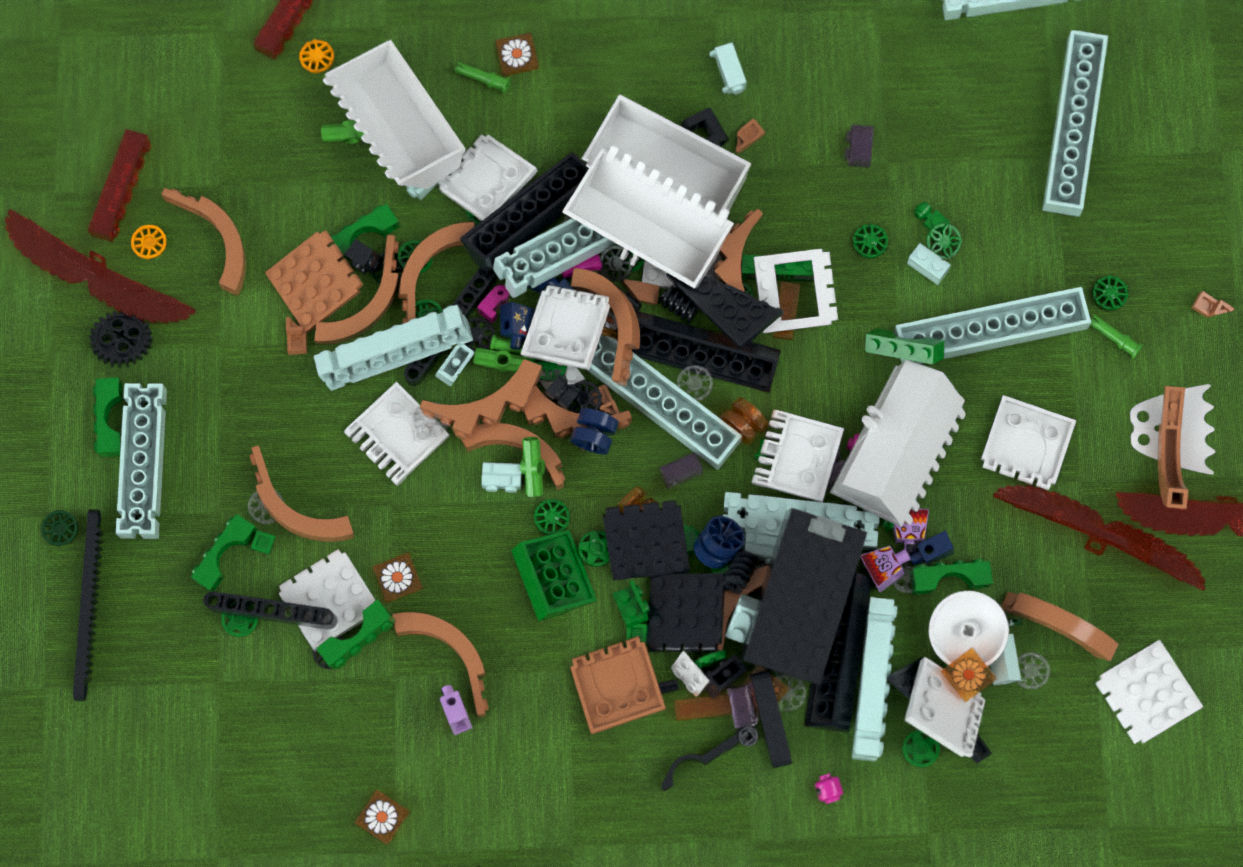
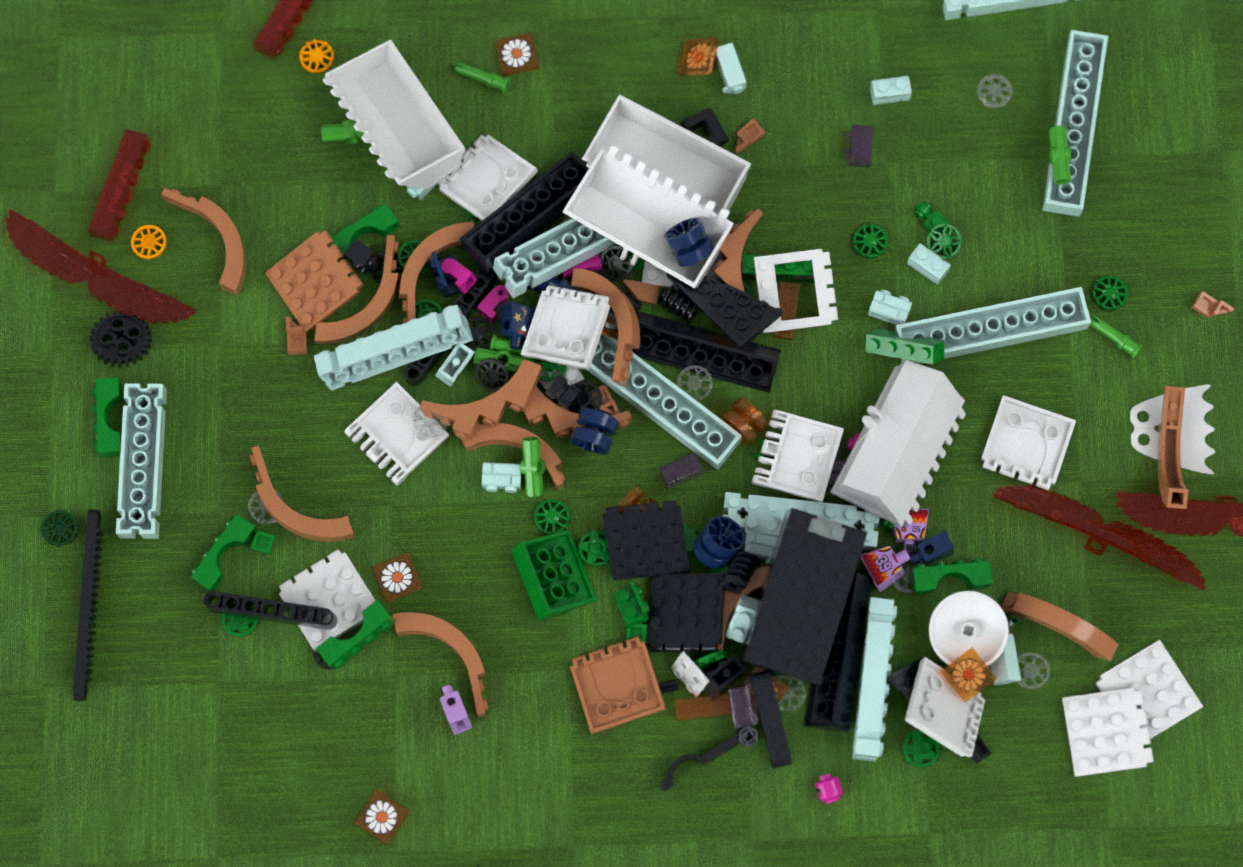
(445, 285): none -> dark blue bracket
(455, 271): none -> dark pink leg
(492, 373): none -> pearl dark grey wheel
(689, 242): none -> dark blue wheel
(698, 56): none -> clear orange tile
(890, 90): none -> light aqua brick
(890, 308): none -> light aqua brick
(994, 90): none -> clear wheel
(1060, 155): none -> bright green piece
(1107, 731): none -> white hinge

